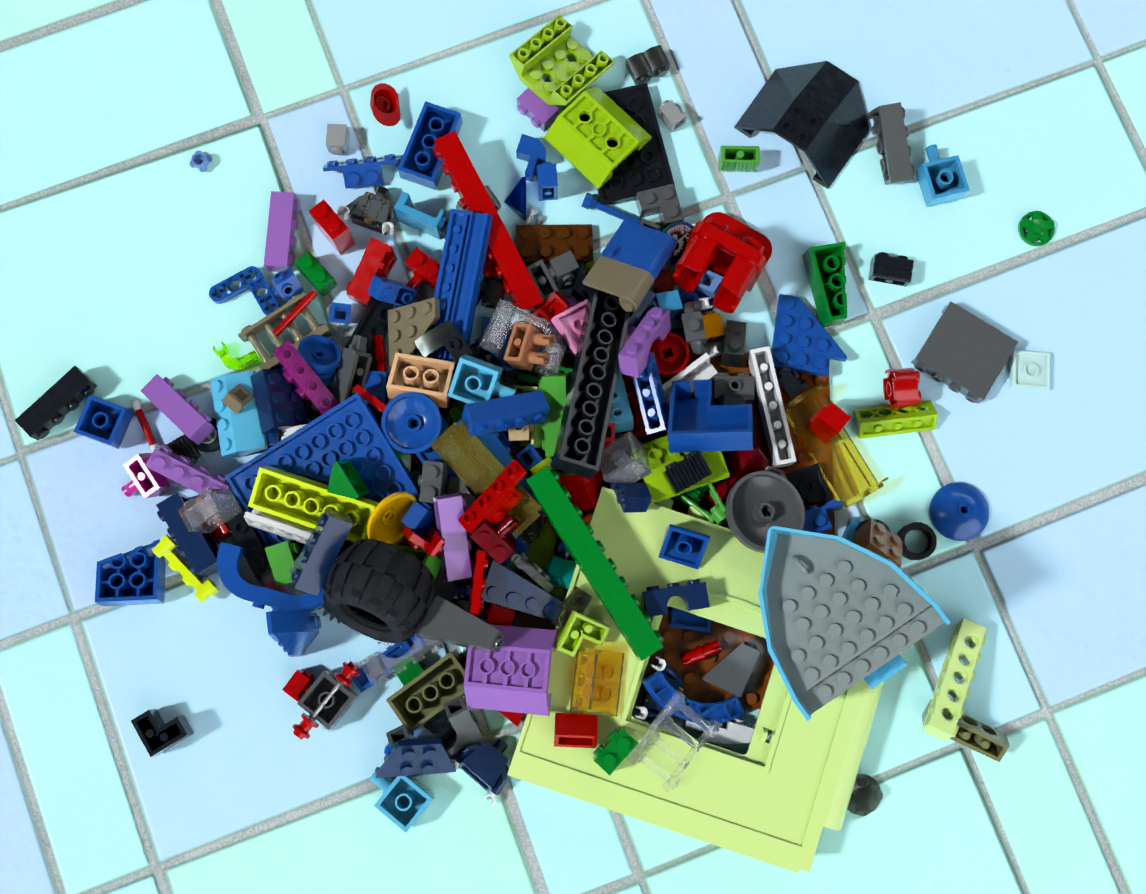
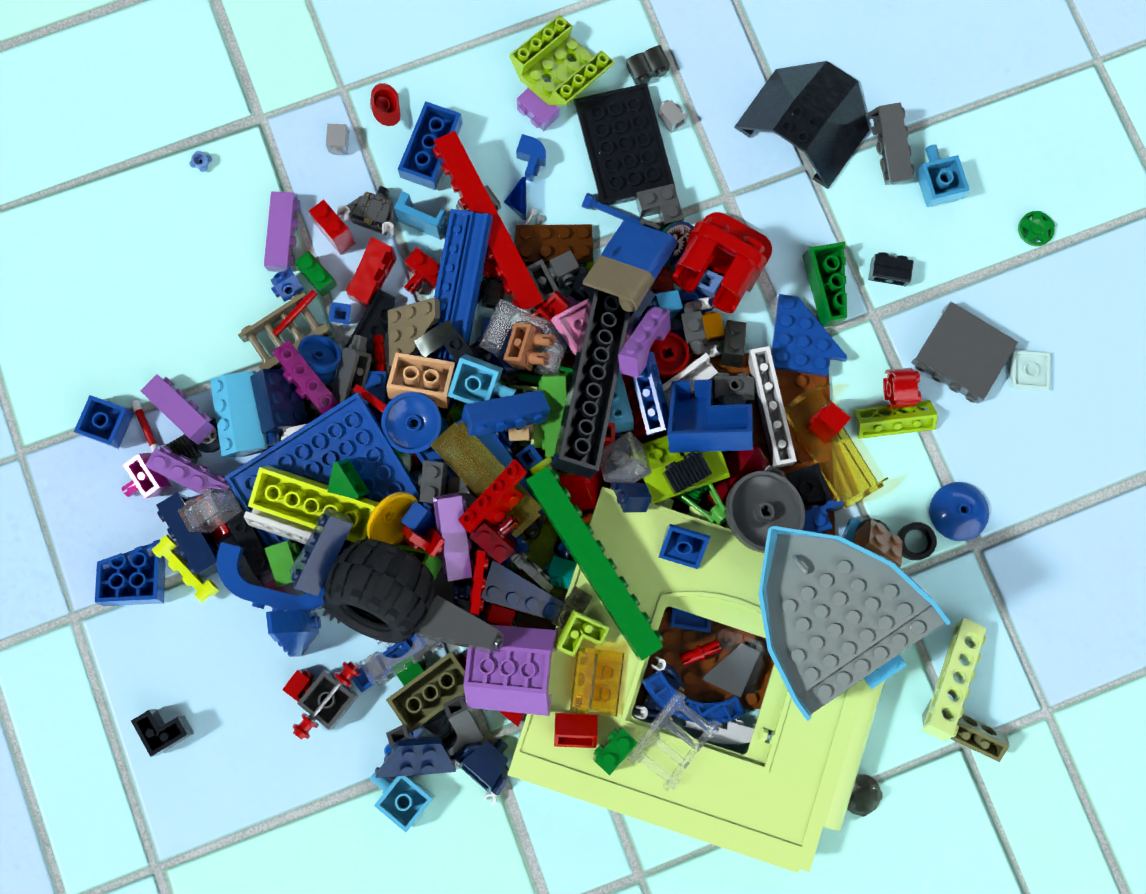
(56, 403): black brick -> none
(236, 363): clear neon green piece -> none
(237, 398): dark tan slope -> none
(252, 284): blue beam -> none
(362, 172): blue bracket -> none
(391, 291): blue slope -> none
(547, 181): blue brick -> none
(586, 142): lime slope -> none
(693, 594): dark blue arch -> none
(738, 158): bright green brick -> none
(791, 381): black brick -> none

